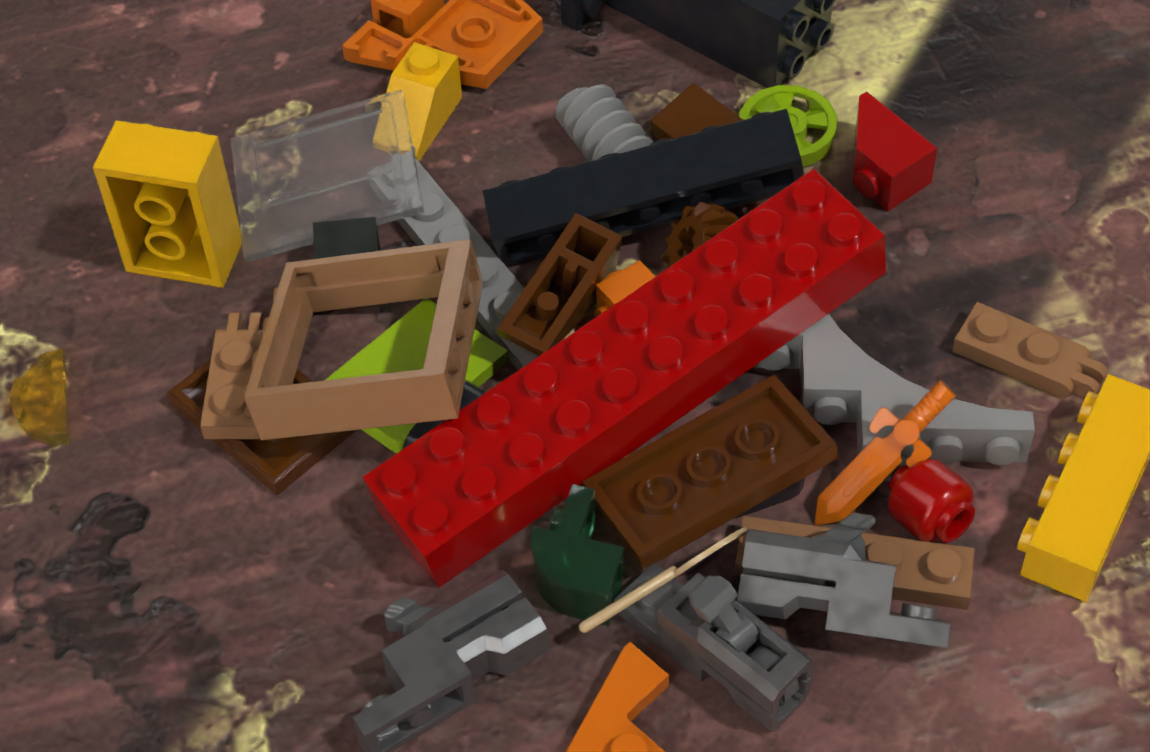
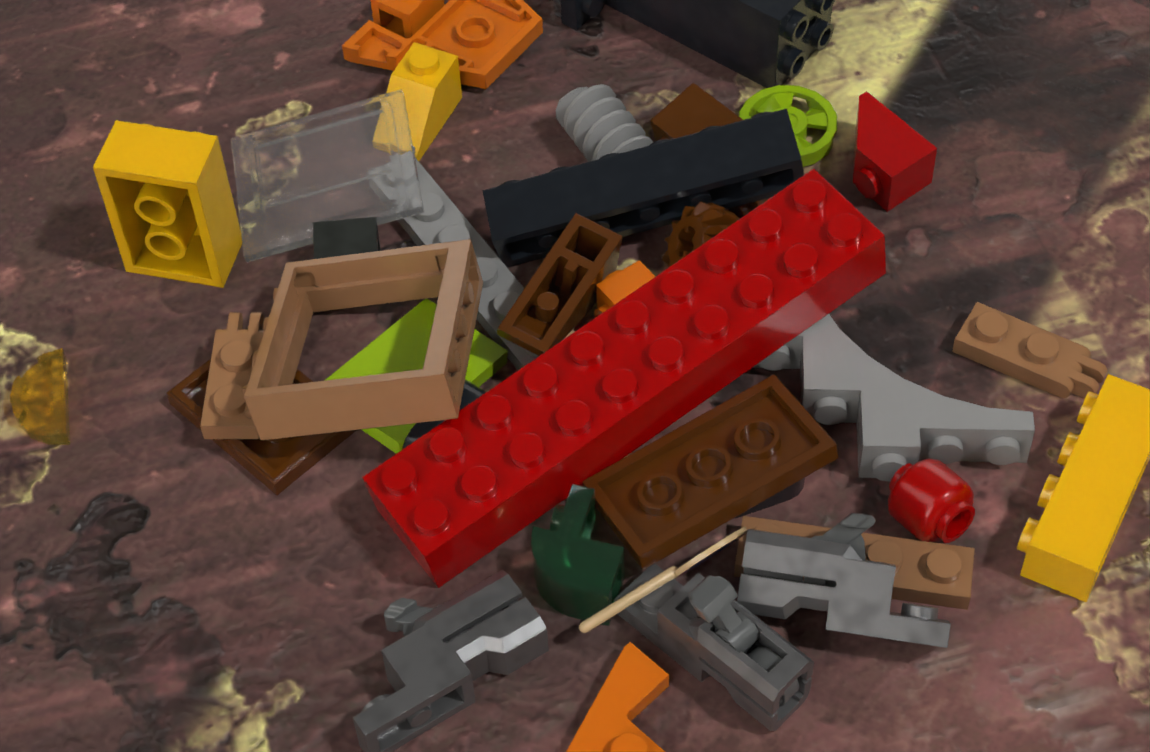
(881, 456): orange sword -> none

